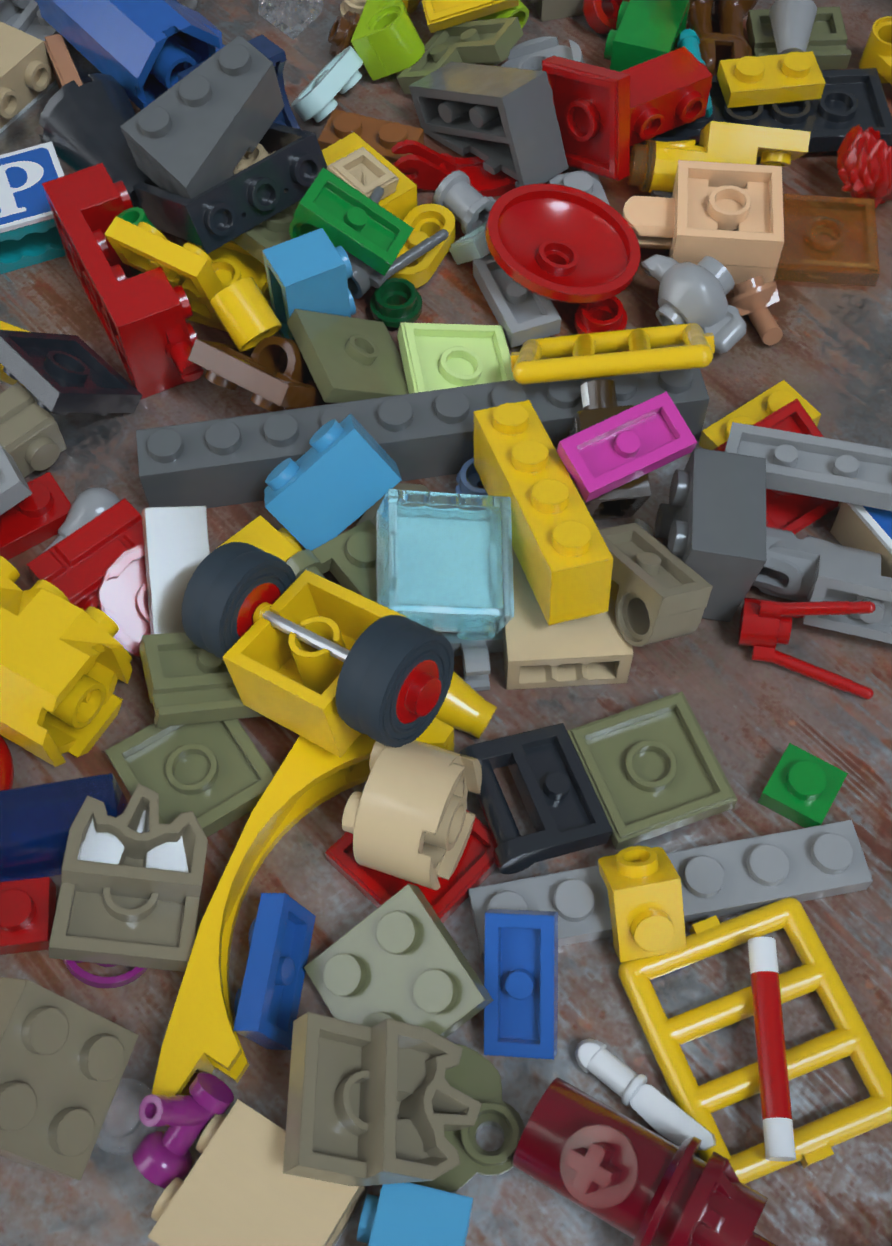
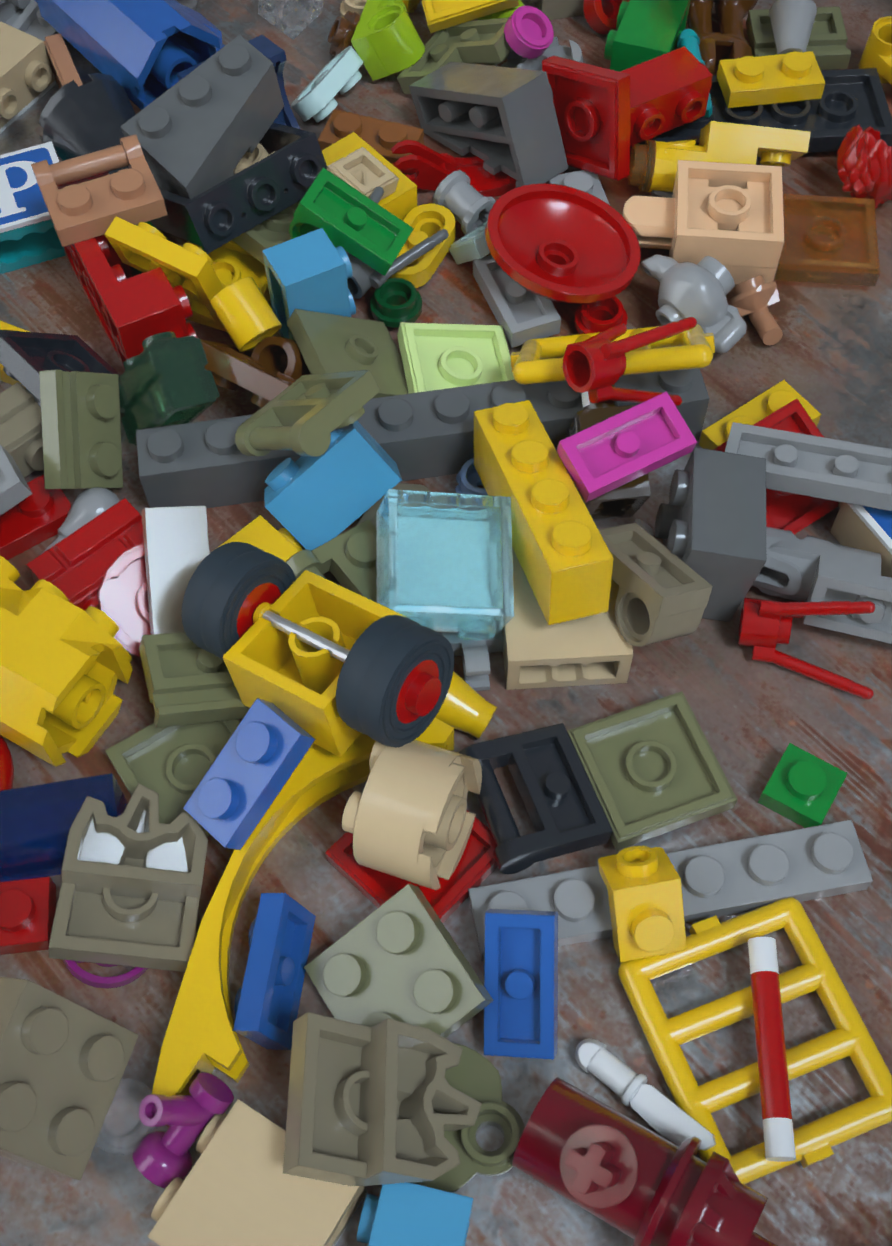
(81, 430): none -> olive plate
(90, 207): none -> nougat plate
(165, 384): none -> clear green brick
(248, 774): none -> plate
(307, 414): none -> olive plate
(528, 32): none -> dark pink tile
(600, 363): none -> red plant

